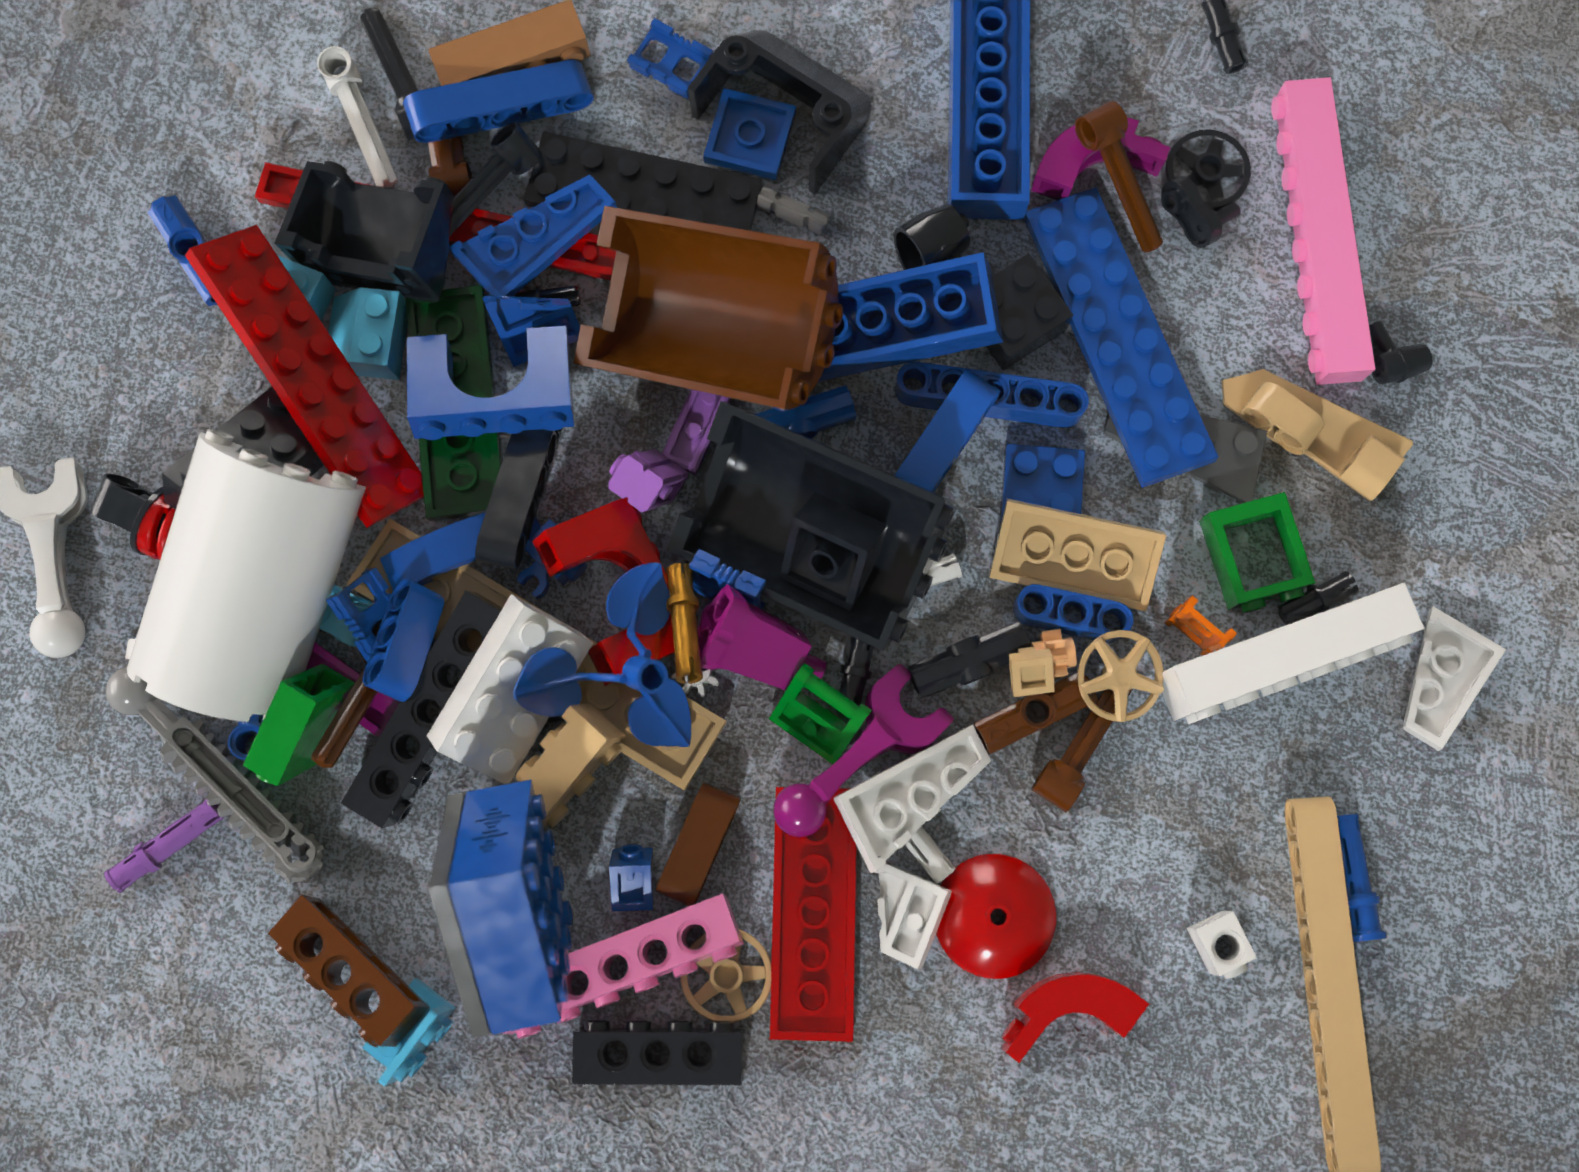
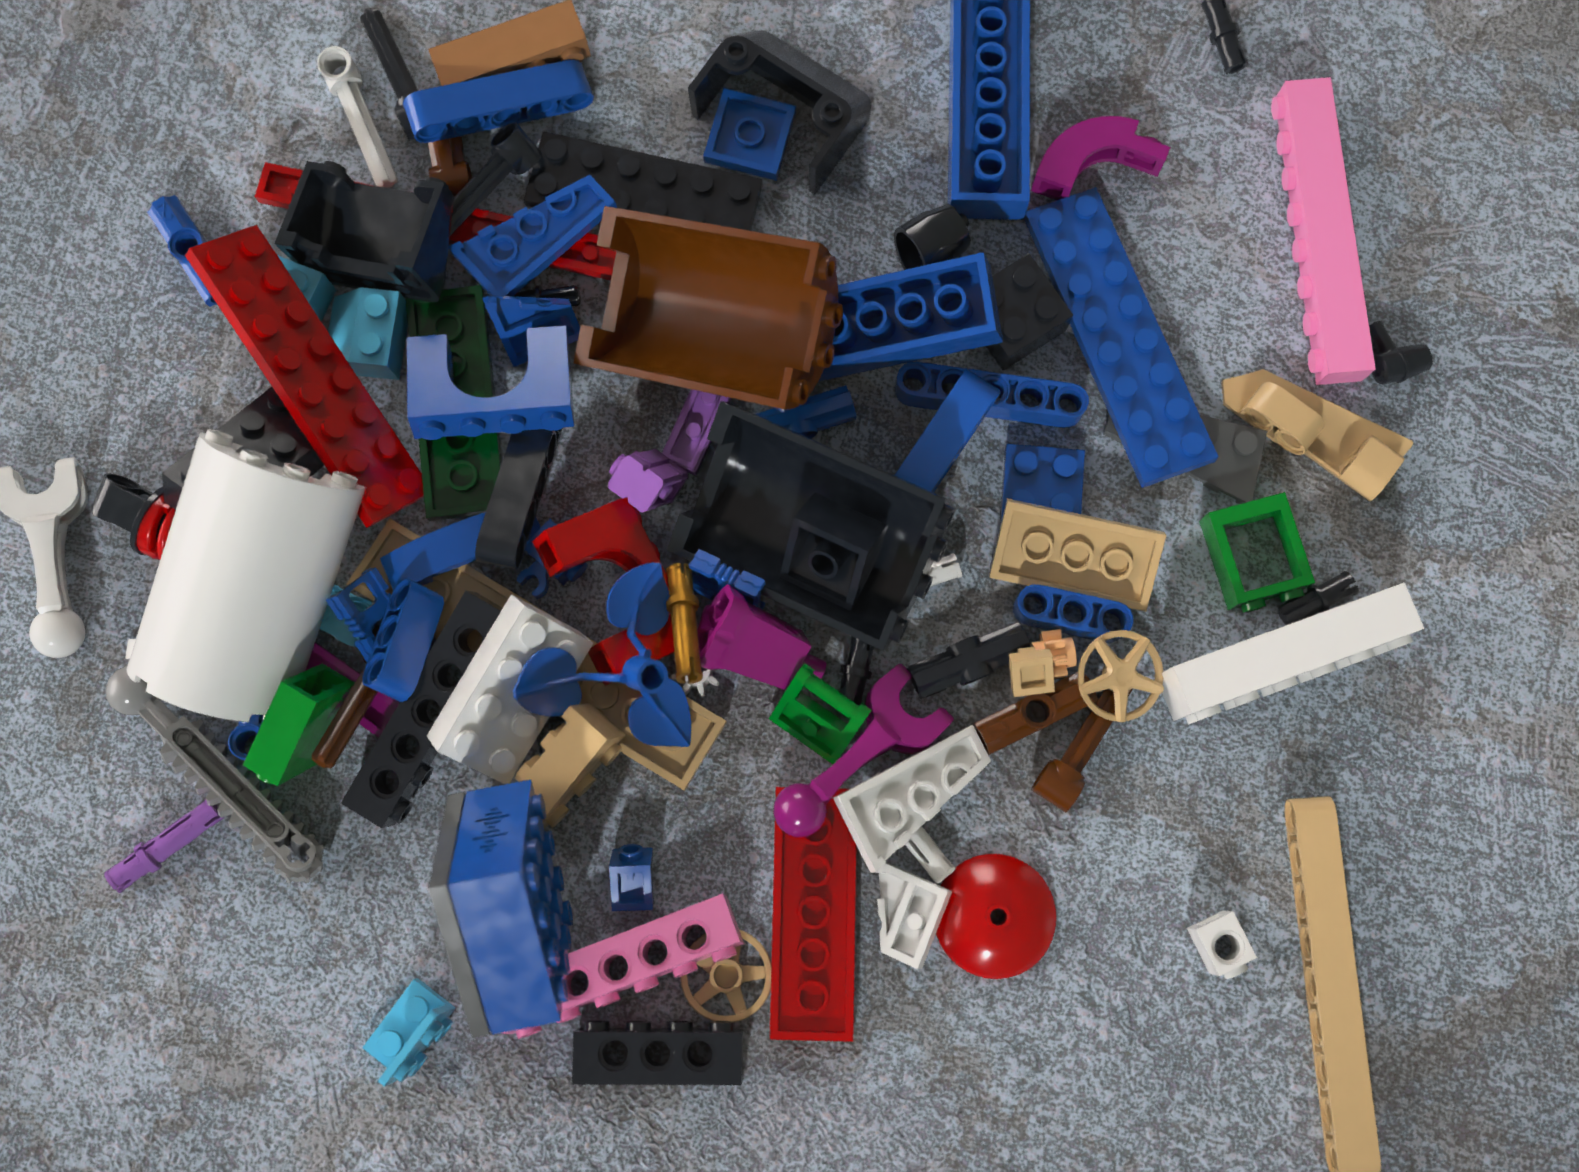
(398, 1004): reddish brown brick -> none
(678, 49): blue piece -> none
(698, 844): reddish brown beam -> none
(792, 210): light grey axle -> none
(1071, 993): red arch -> none
(1102, 131): reddish brown axle -> none
(1186, 615): orange piece -> none
(1196, 218): black piece -> none
(1210, 166): black wheel -> none
(1361, 899): blue pin -> none
(1447, 677): white wing -> none

